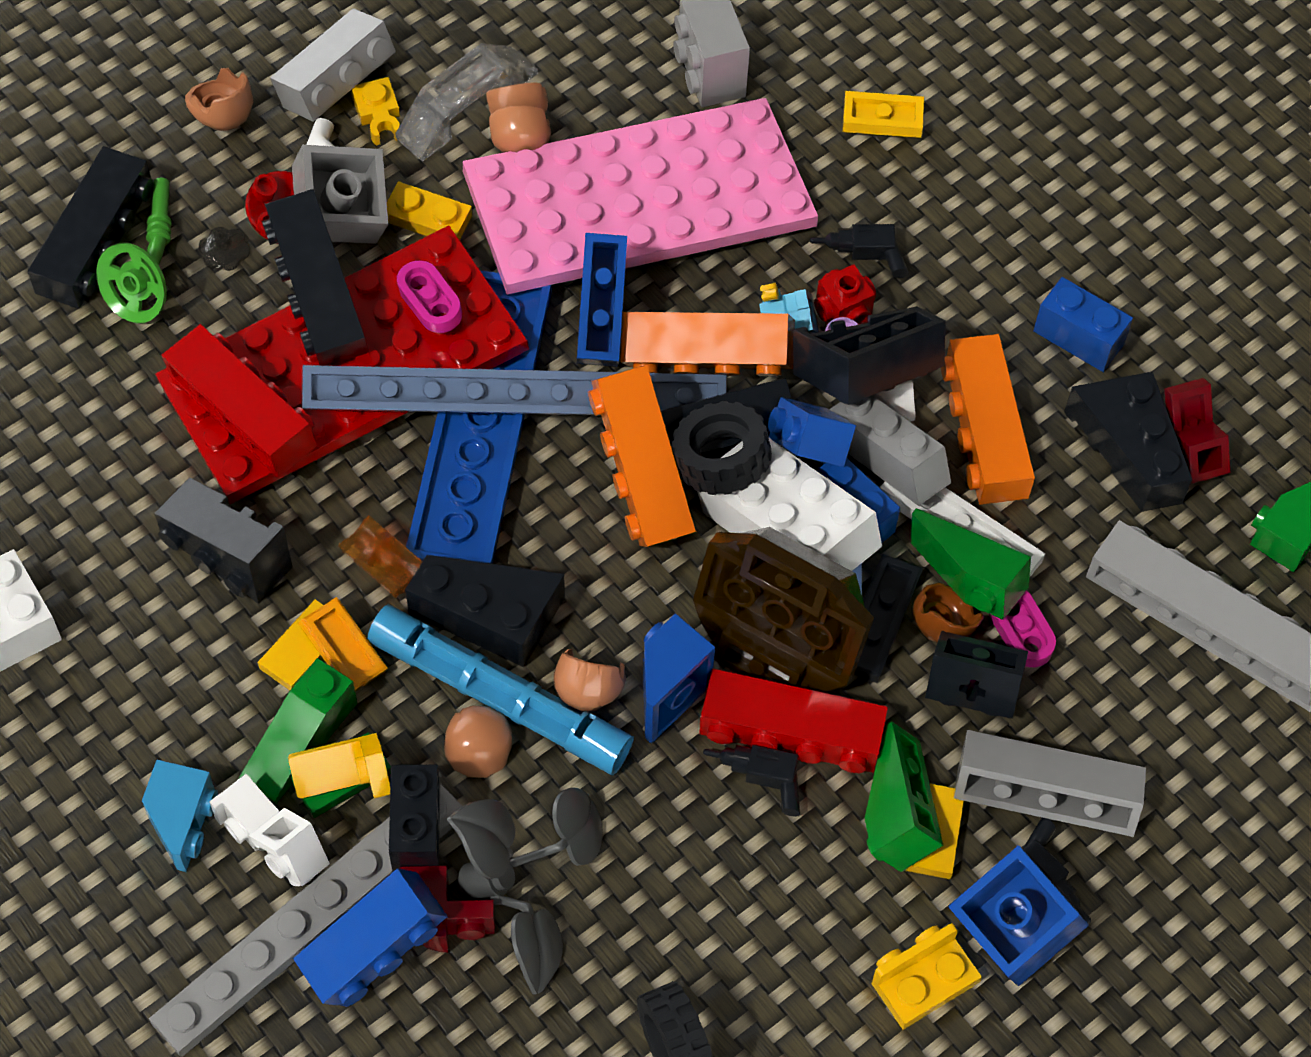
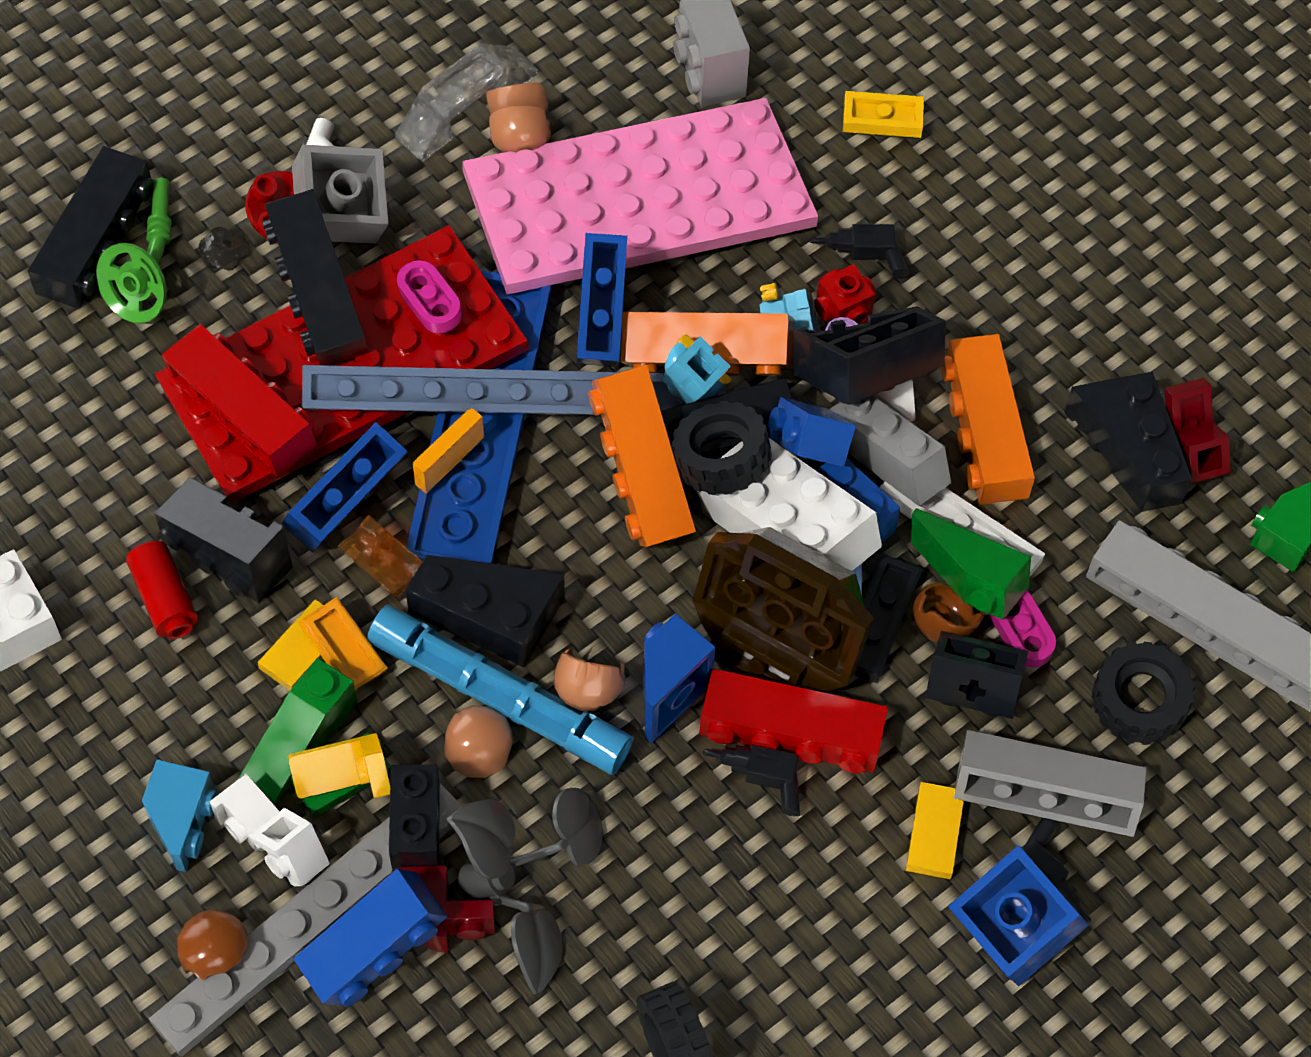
(162, 589): none -> red brick
(211, 943): none -> dark orange hair
(221, 102): nougat hair -> none
(333, 64): light grey brick -> none
(344, 487): none -> blue brick
(377, 107): yellow plate -> none
(426, 211): yellow plate -> none
(448, 450): none -> light orange tile
(694, 371): none -> medium azure piece
(900, 804): green slope -> none
(924, 975): yellow bracket -> none
(1082, 324): blue brick -> none
(1152, 661): none -> black tyre

